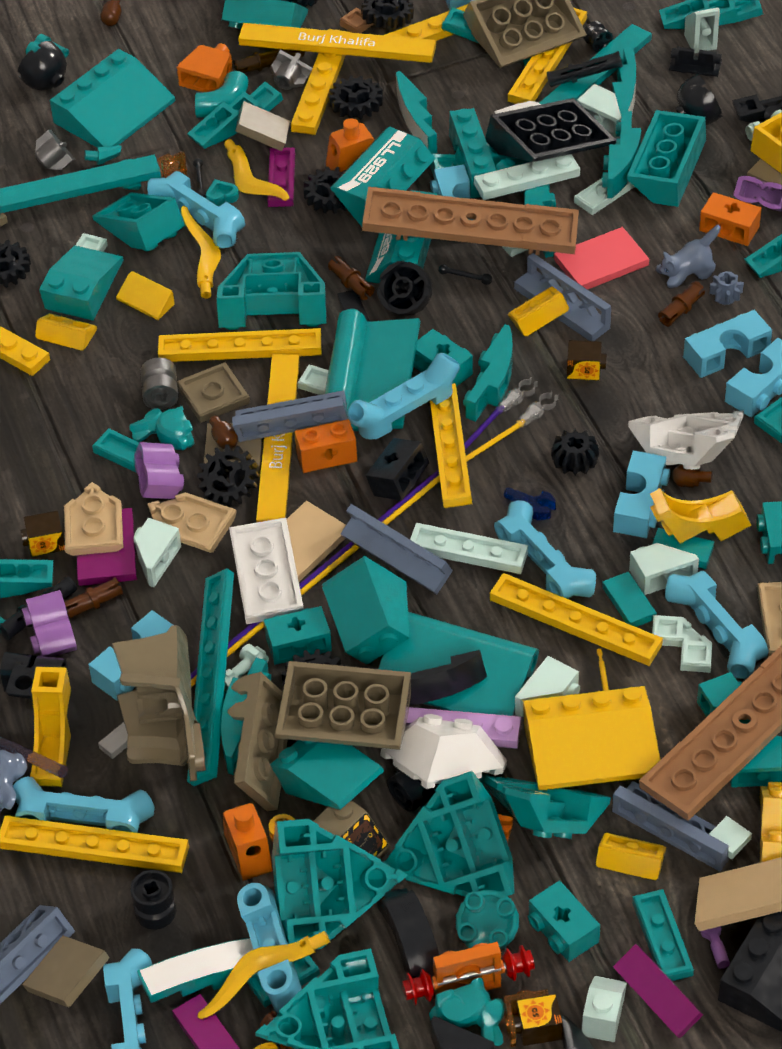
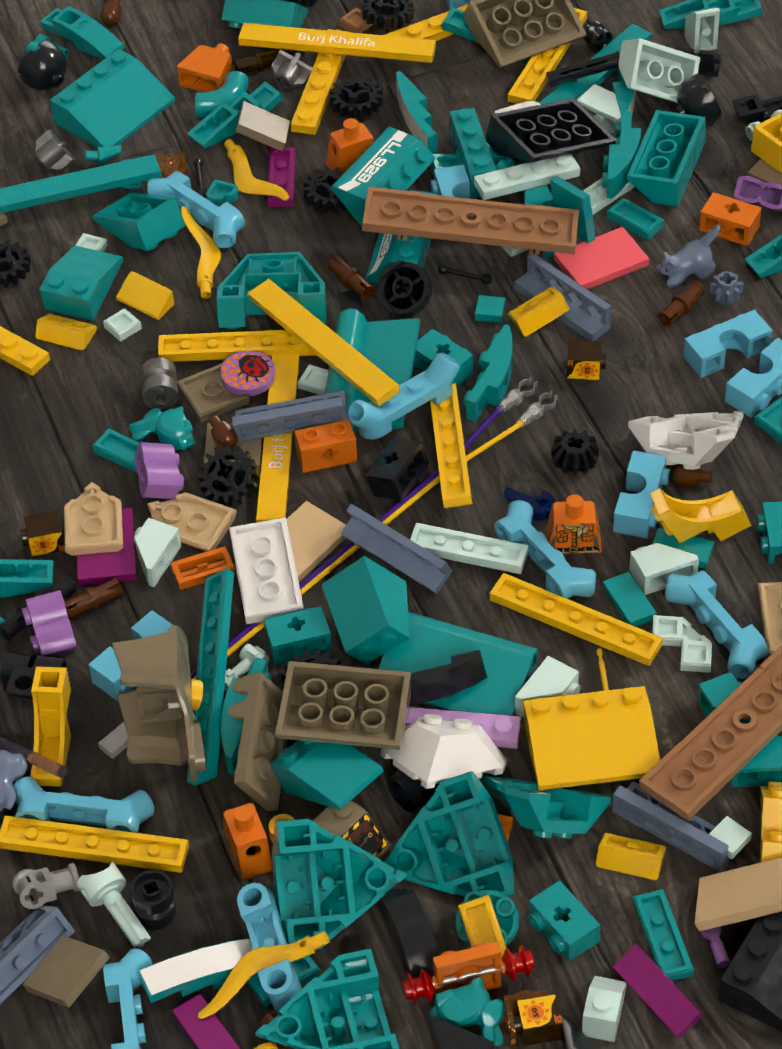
(44, 885): none -> light grey connector
(83, 31): none -> teal slope
(105, 889): none -> light aqua piece
(122, 324): none -> light aqua tile
(196, 693): none -> yellow tile
(197, 575): none -> orange tile
(247, 373): none -> tile
(324, 342): none -> yellow tile
(482, 922): none -> yellow tile
(490, 309): none -> teal tile
(570, 197): none -> teal tile
(574, 526): none -> orange torso
(635, 219): none -> teal tile
(655, 68): none -> light aqua slope

